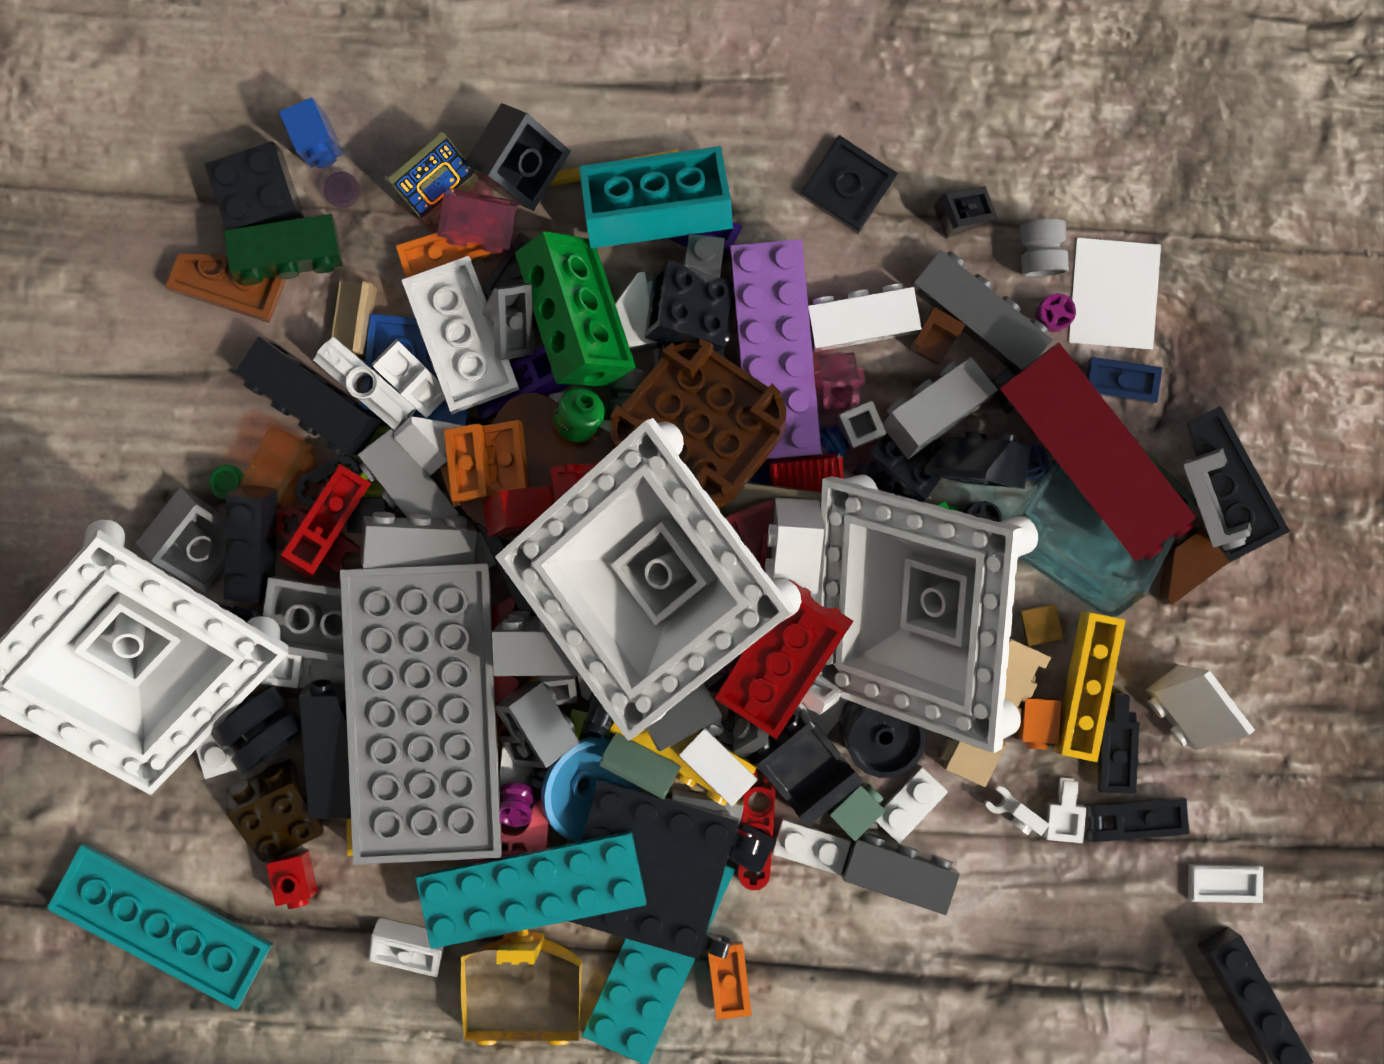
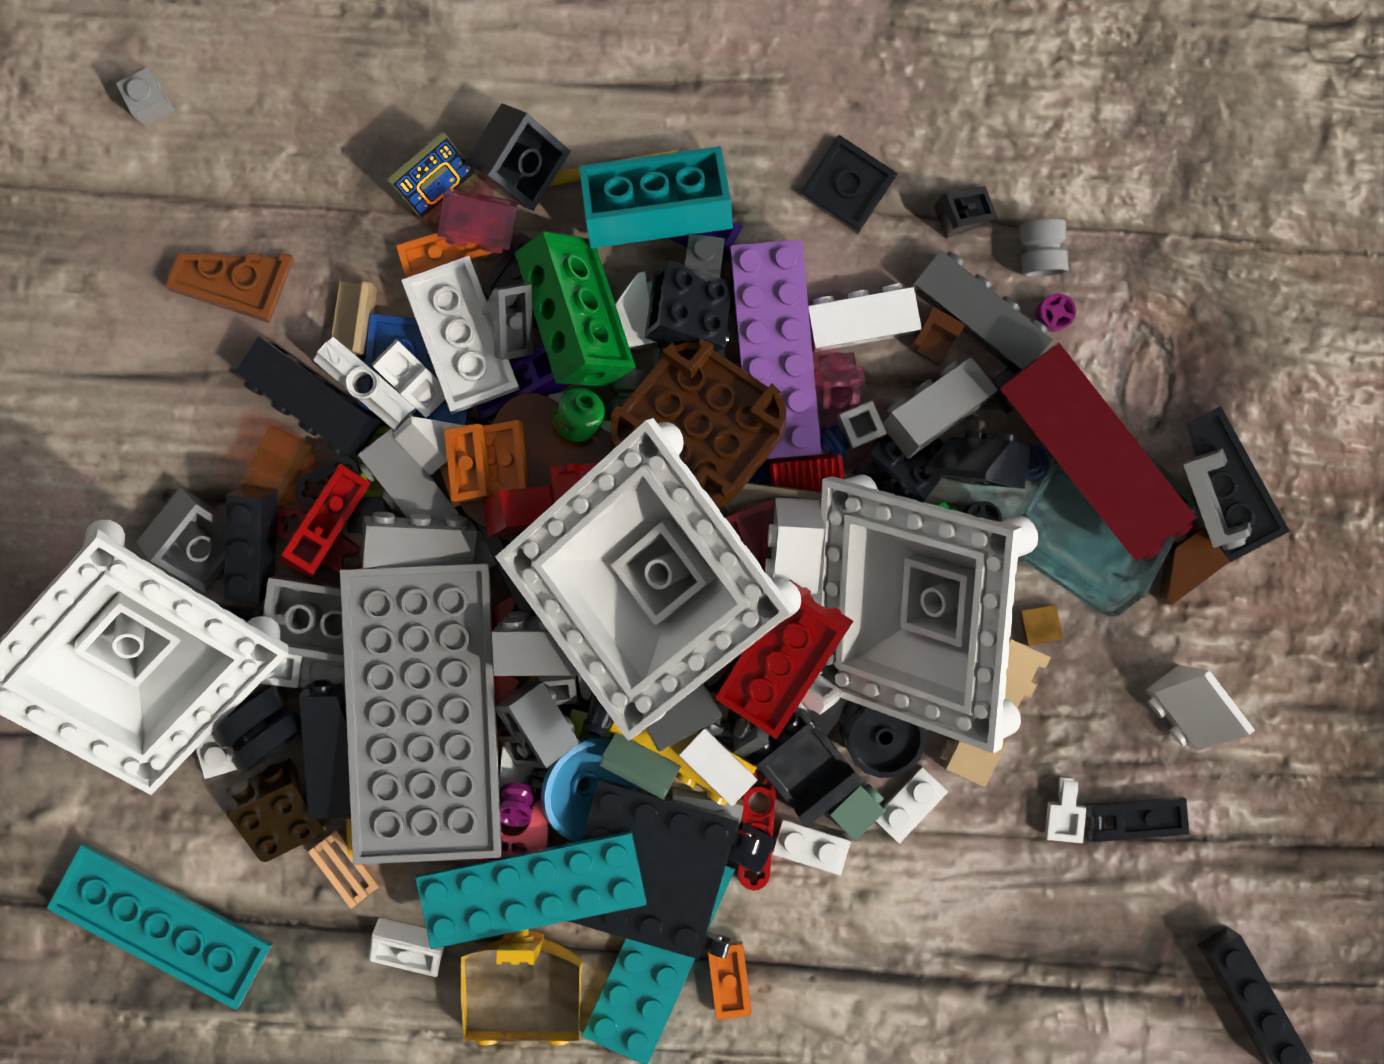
(145, 96): none -> light grey brick
(225, 480): green plate -> none
(254, 187): black brick -> none
(283, 249): dark green brick -> none
(292, 879): red brick -> none
(311, 133): blue brick -> none
(333, 876): none -> light nougat tile
(341, 189): clear purple plate -> none
(900, 873): dark grey brick -> none
(1024, 817): white plate -> none
(1039, 722): orange brick -> none
(1089, 685): yellow brick -> none
(1115, 293): white sticker -> none
(1119, 748): black hinge -> none
(1125, 379): dark blue plate -> none
(1225, 883): white tile -> none

